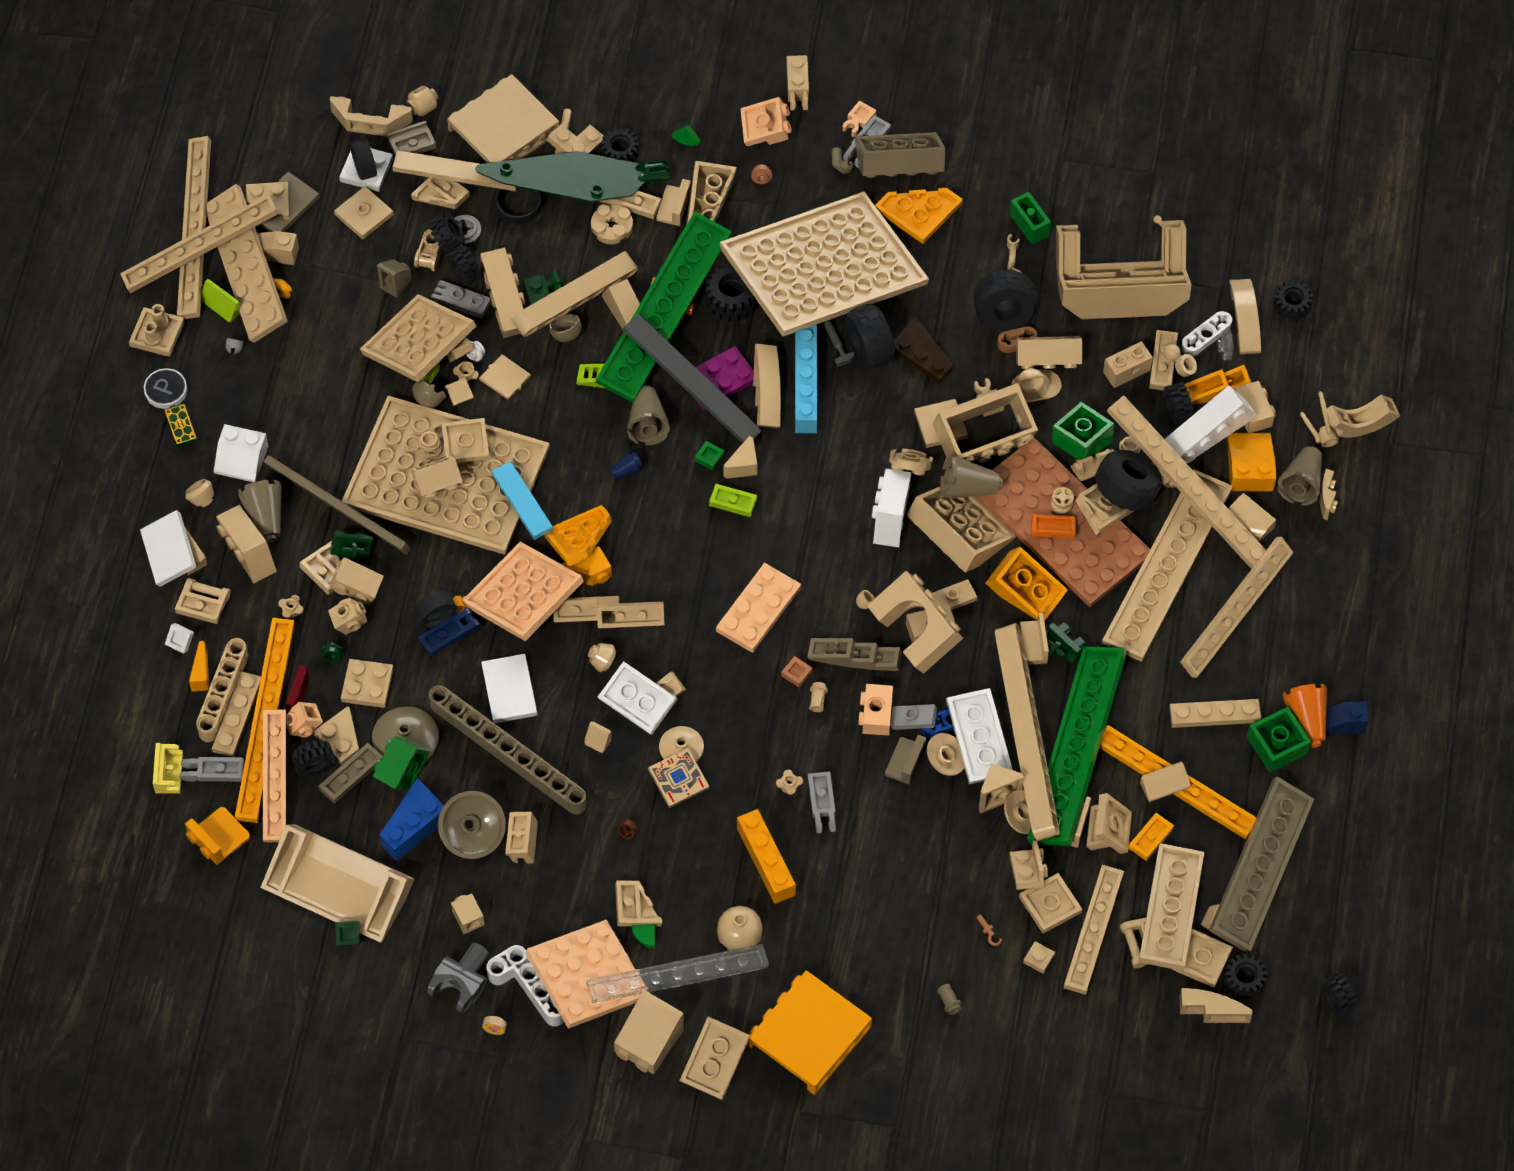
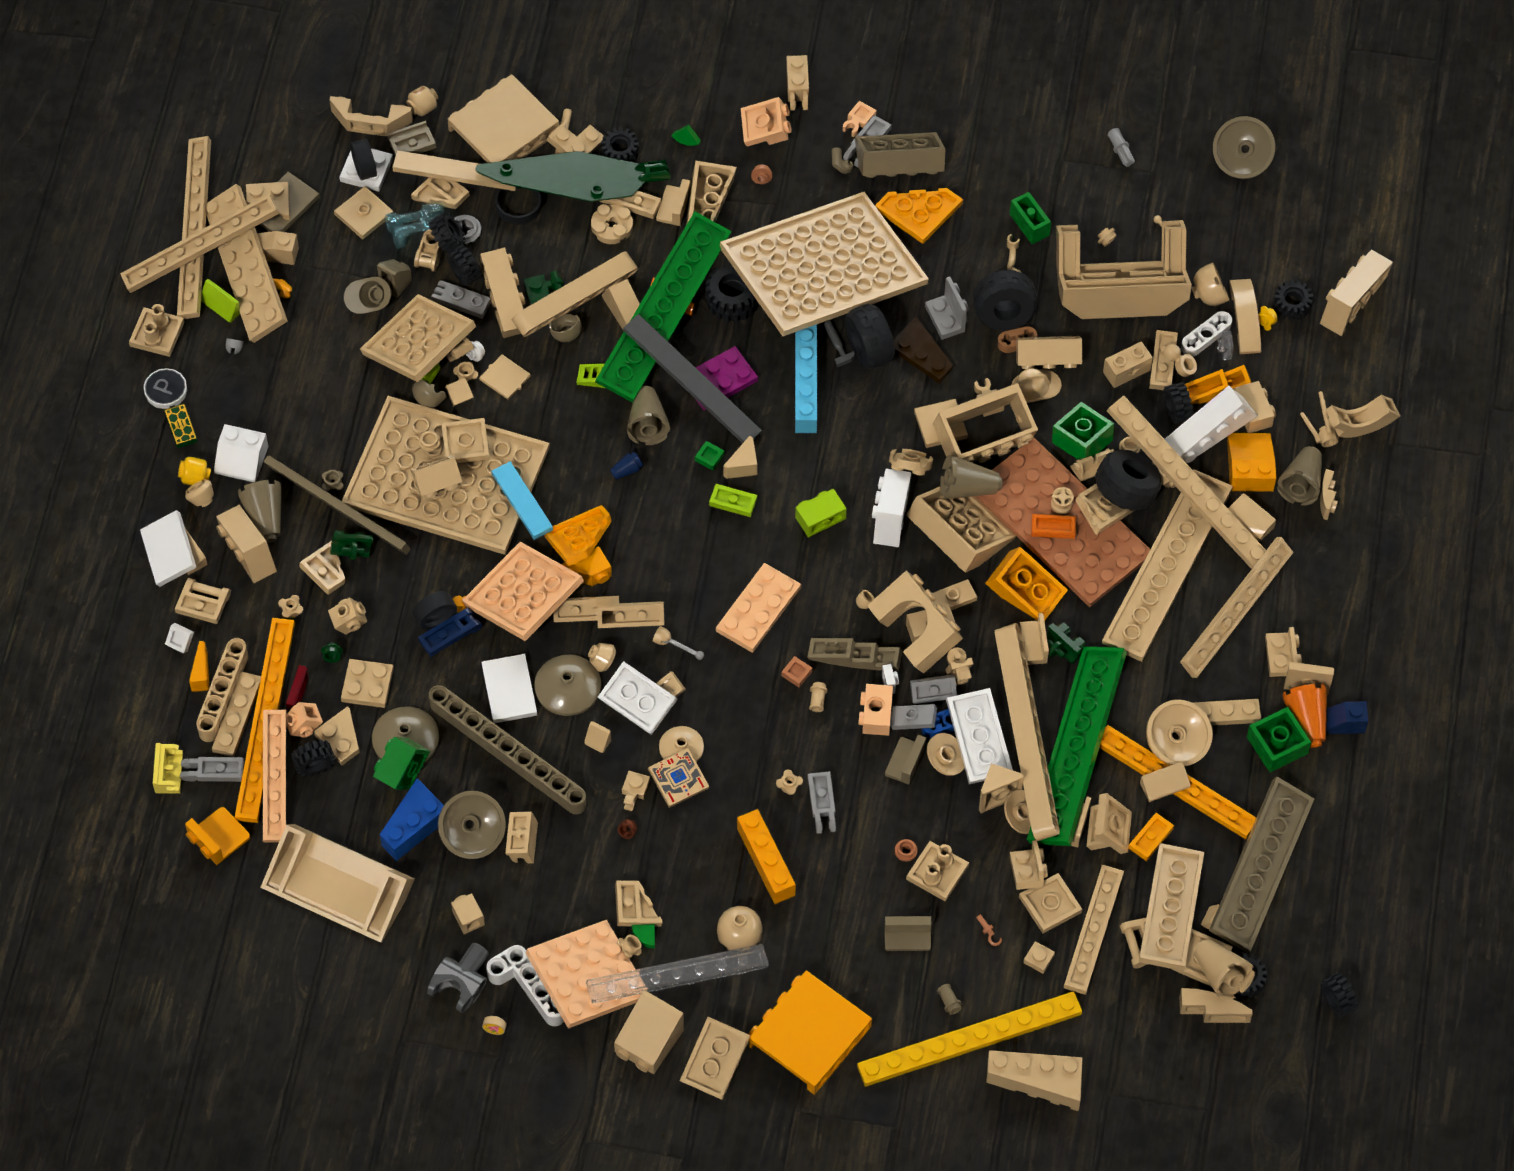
(193, 470): none -> yellow head
(332, 475): none -> dark tan plate
(347, 933): dark green plate -> none
(350, 773): dark tan plate -> none
(355, 581): tan brick -> none
(367, 295): none -> dark tan piece
(400, 232): none -> clear light blue piece
(571, 695): none -> dark tan dish
(630, 945): none -> tan plate
(634, 787): none -> tan plate
(663, 637): none -> hinge
(767, 385): tan slope -> none
(820, 512): none -> lime brick
(889, 677): none -> white plate
(906, 844): none -> nougat plate
(908, 933): none -> dark tan panel
(933, 689): none -> light grey plate
(937, 870): none -> tan plate
(948, 311): none -> light grey bracket
(959, 665): none -> tan hips
(969, 1039): none -> yellow plate
(1038, 1075): none -> tan wedge
(1107, 236): none -> tan plate
(1121, 147): none -> light grey axle
(1192, 729): none -> tan dish
(1209, 286): none -> tan cylinder
(1224, 969): none -> tan cone
(1233, 137): none -> dark tan dish
(1267, 317): none -> yellow plate
(1281, 650): none -> tan bracket
(1305, 674): none -> tan plate
(1354, 291): none -> tan wedge

